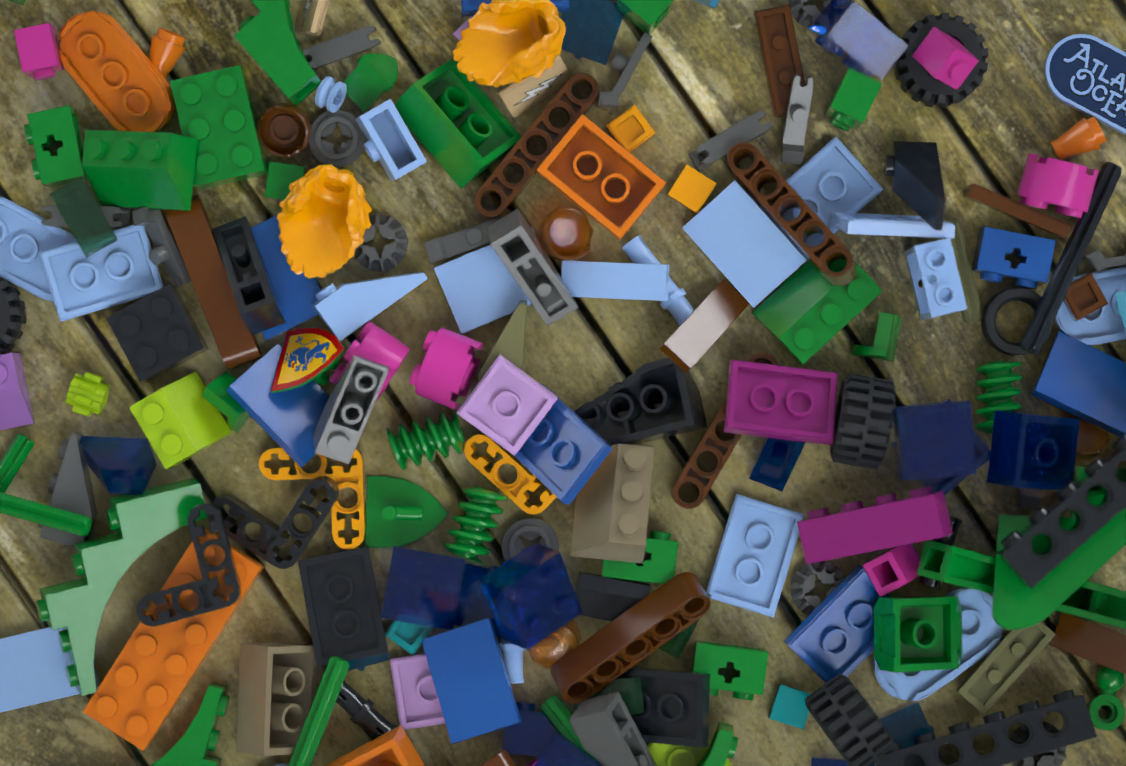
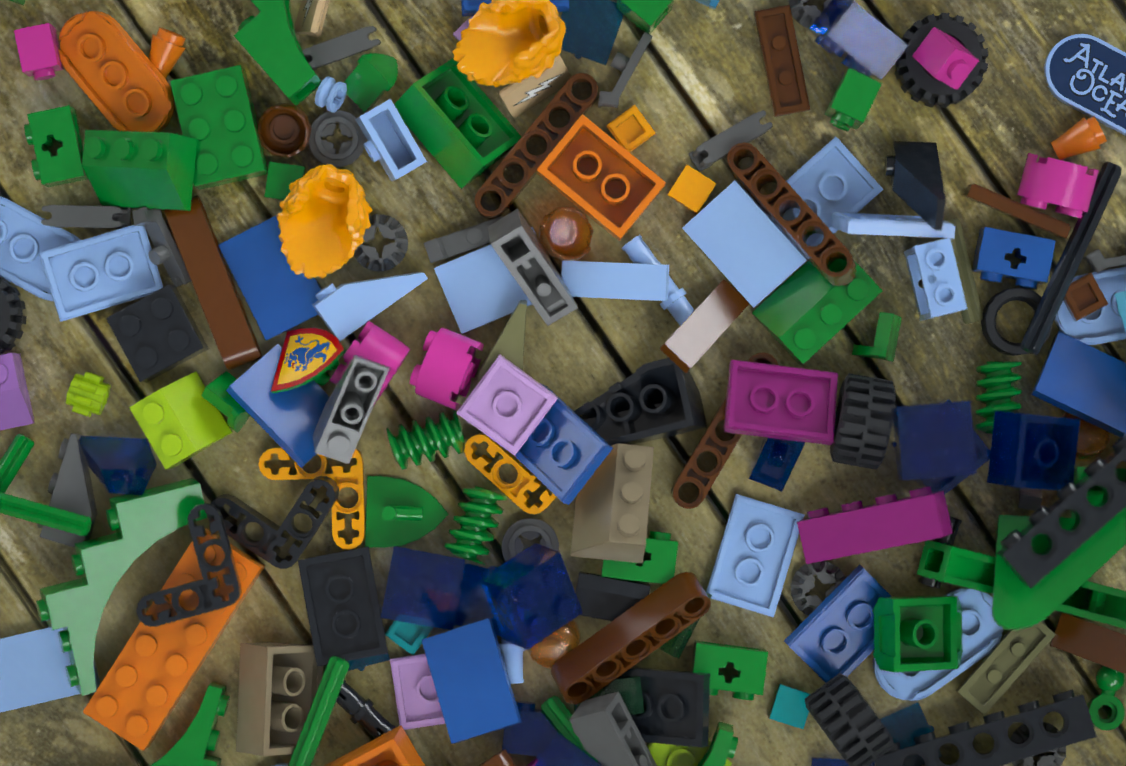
(83, 217): clear green tile -> none
(248, 276): black slope -> none
(796, 121): piece -> none
(893, 568): dark pink brick -> none

